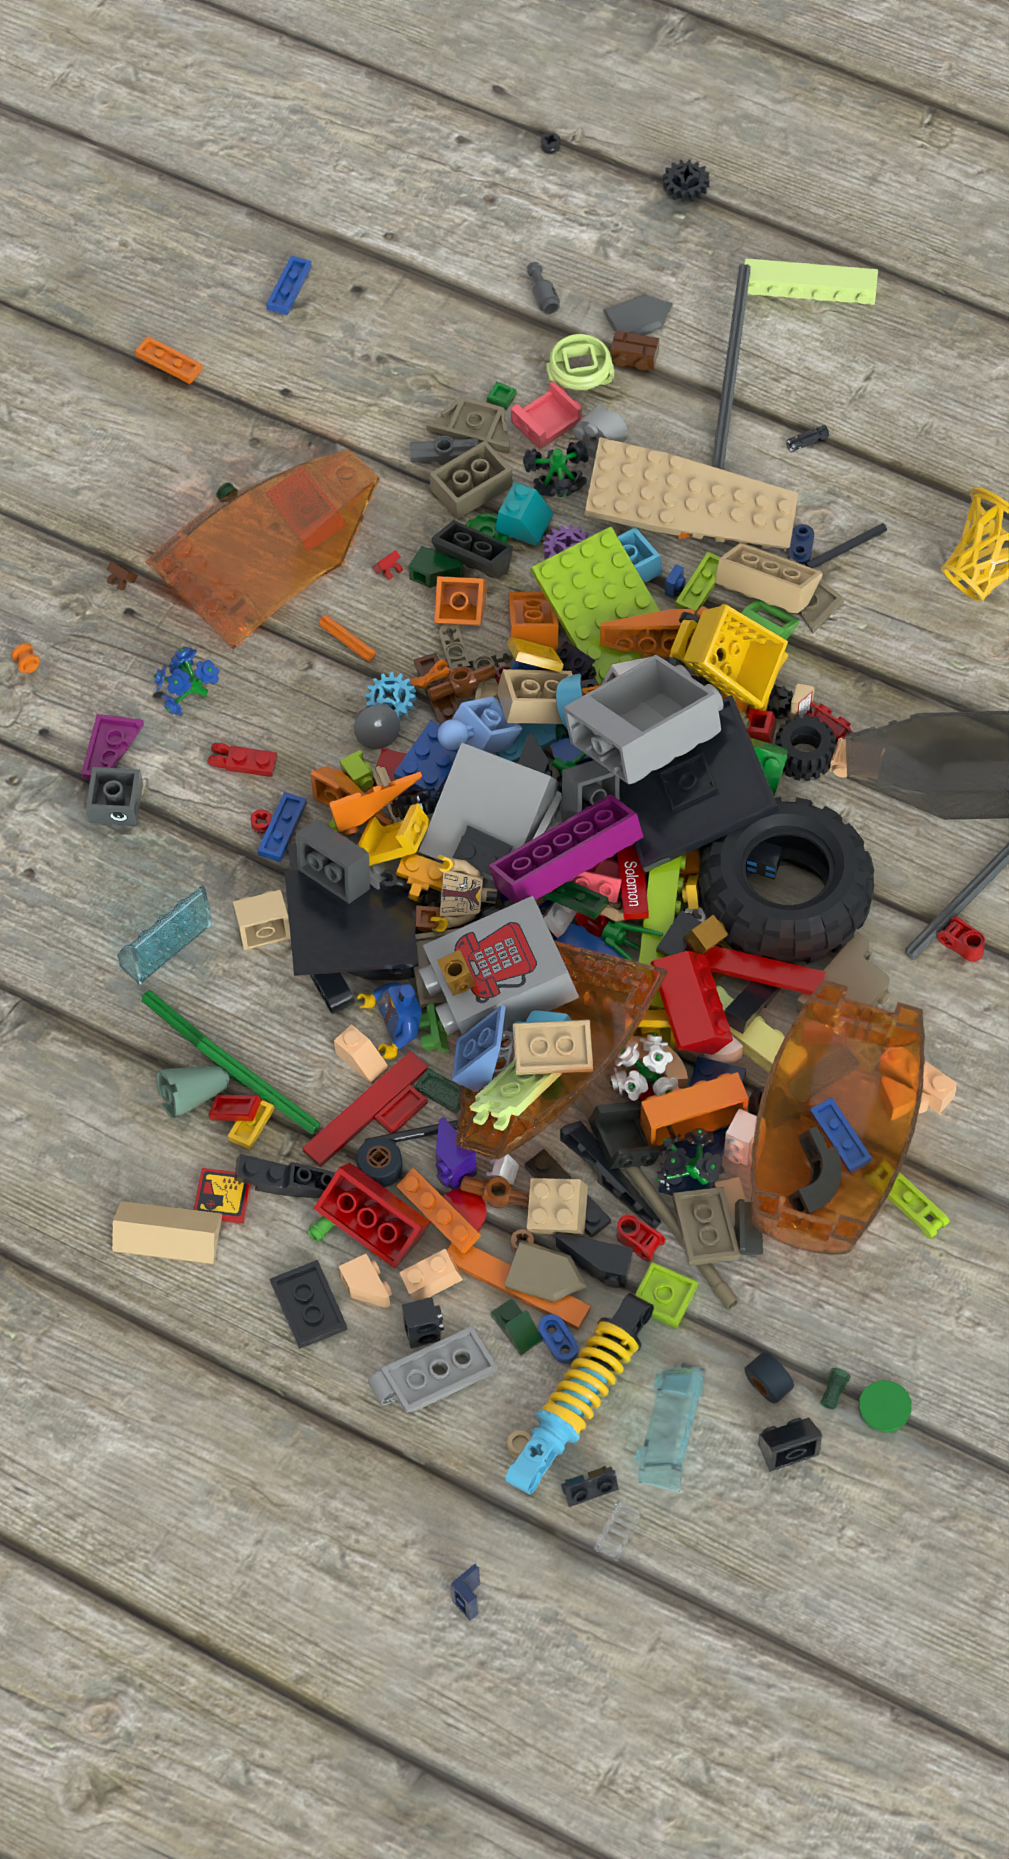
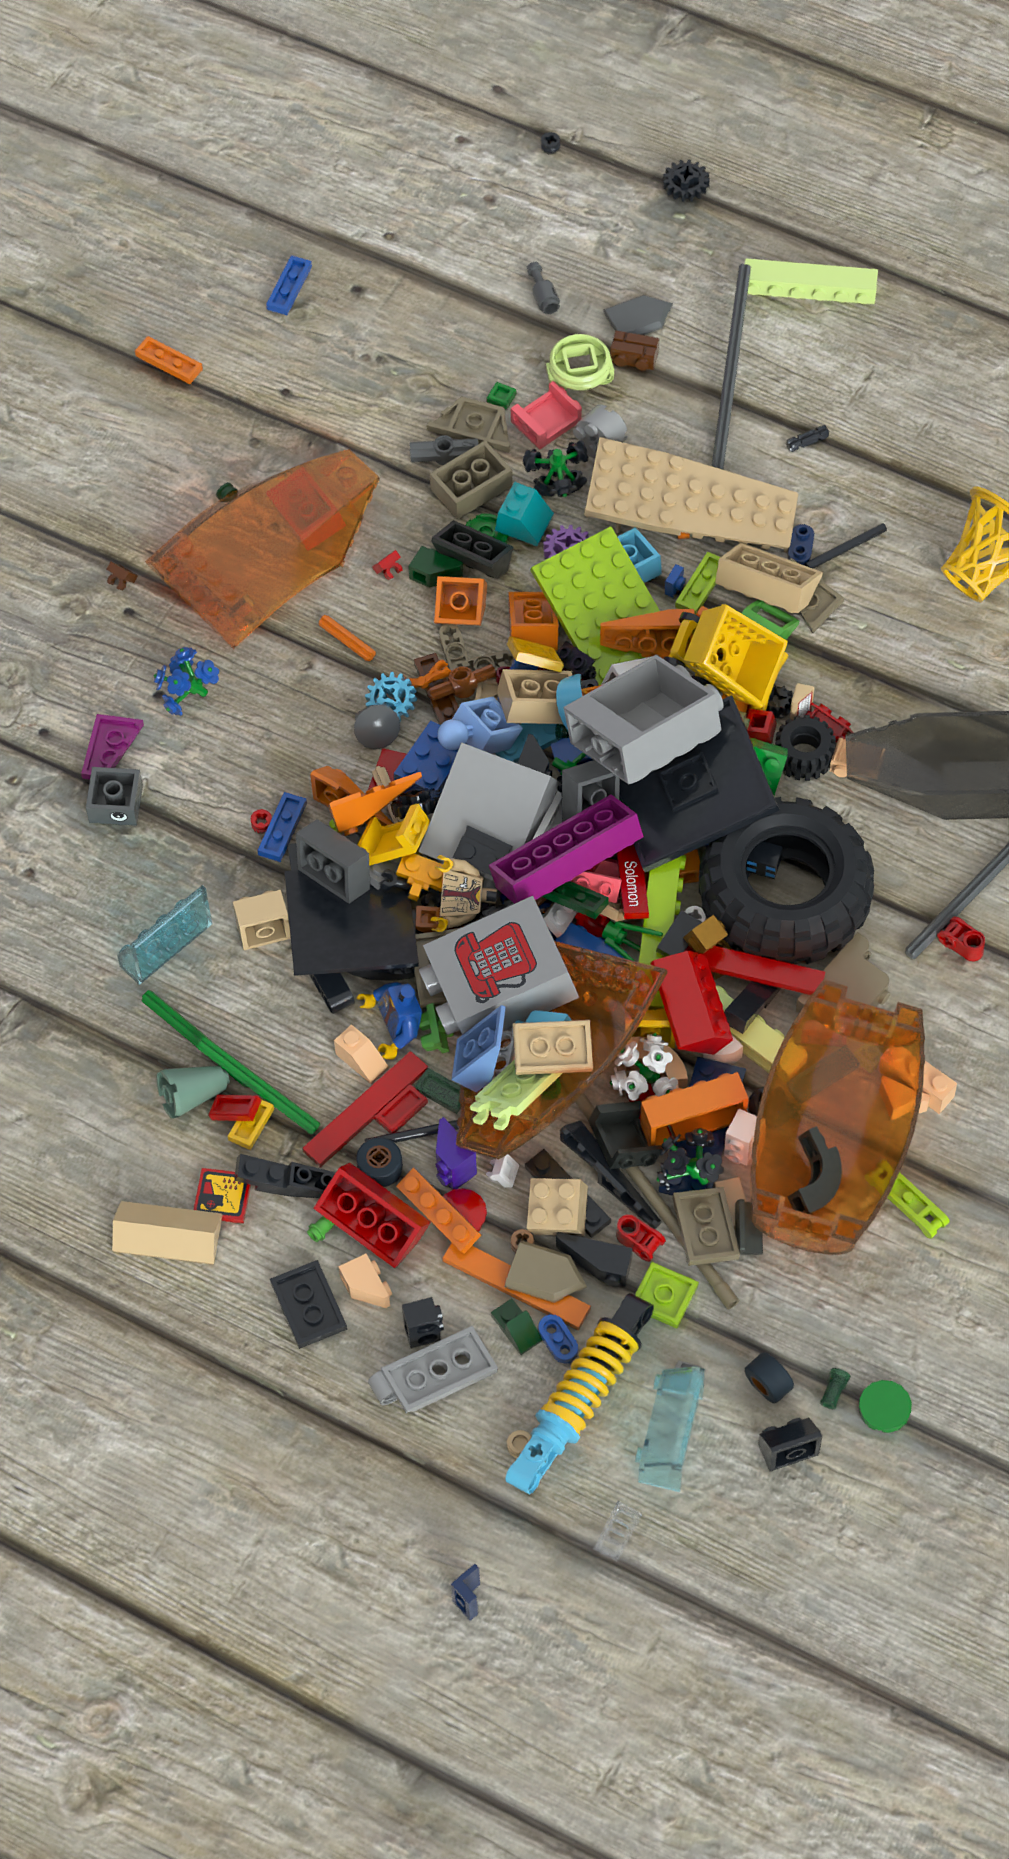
(27, 660): orange wheel -> none
(243, 759): red hinge -> none
(357, 770): lime brick -> none
(431, 1275): light nougat brick -> none
(455, 964): pearl gold brick -> none
(485, 1189): dark orange axle -> none
(599, 1483): black hinge -> none
(691, 892): yellow plate -> none
(841, 1135): blue plate -> none

